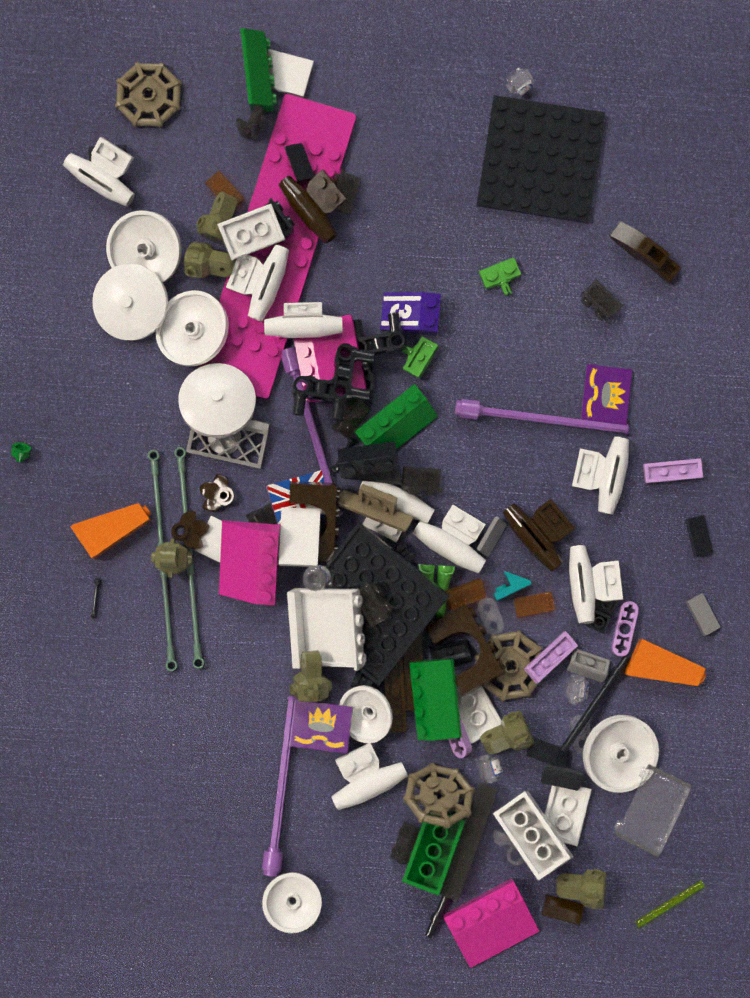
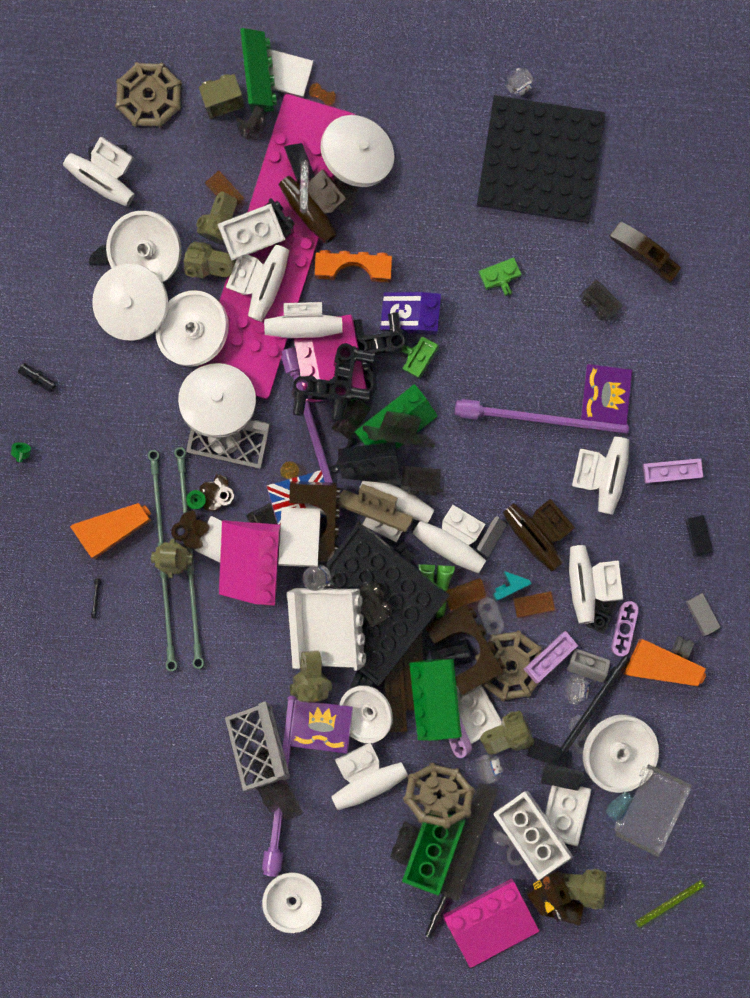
(37, 377): none -> black pin
(99, 257): none -> black tile
(199, 496): none -> green tile
(221, 95): none -> olive brick
(271, 738): none -> light grey fence
(276, 793): none -> clear smoke bracket
(289, 470): none -> clear yellow plate
(304, 187): none -> clear bar
(316, 91): none -> clear orange piece
(329, 264): none -> orange arch
(357, 151): none -> white dish
(399, 428): none -> clear smoke bracket
(550, 895): none -> dark brown torso
(618, 806): none -> clear light blue cone
(682, 647): none -> dark grey wheel

